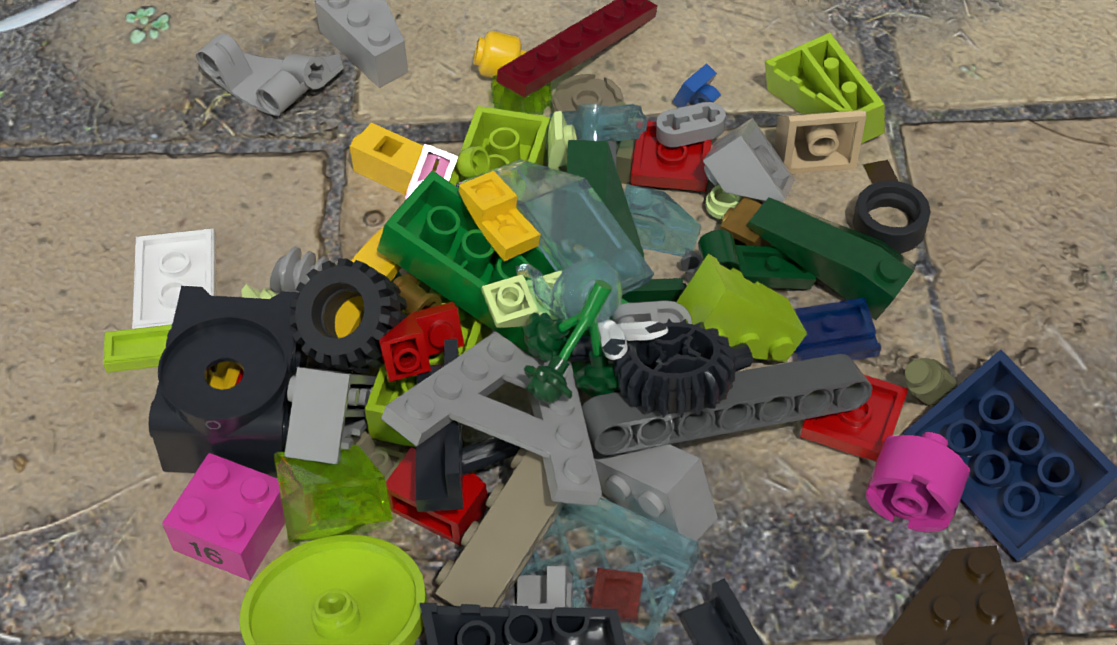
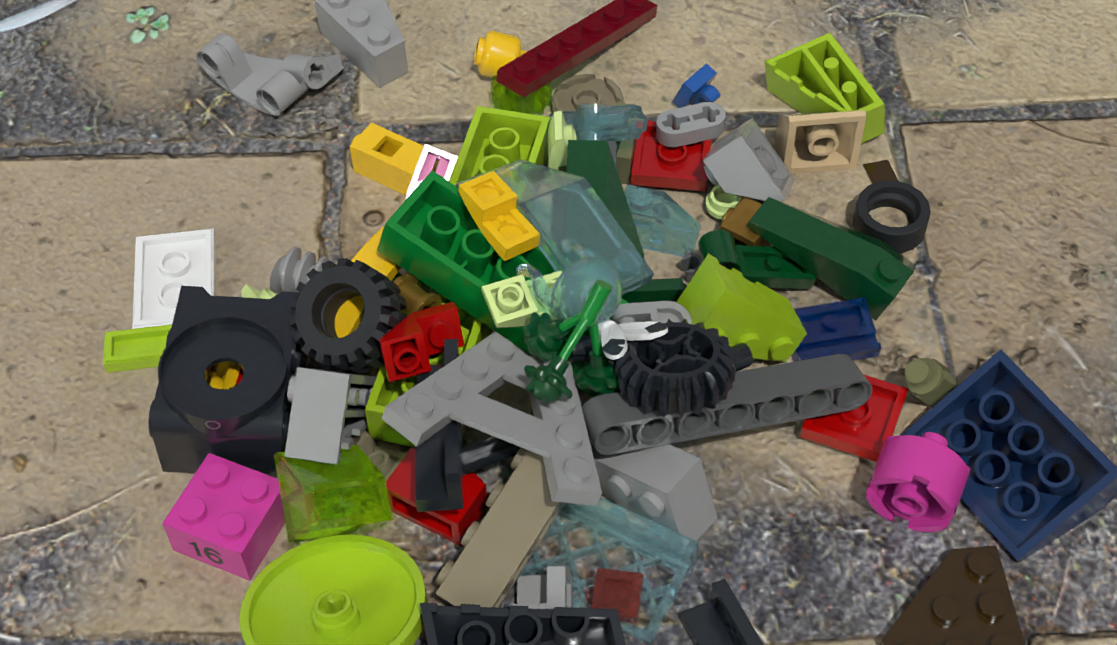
(473, 162): lime hinge -> none

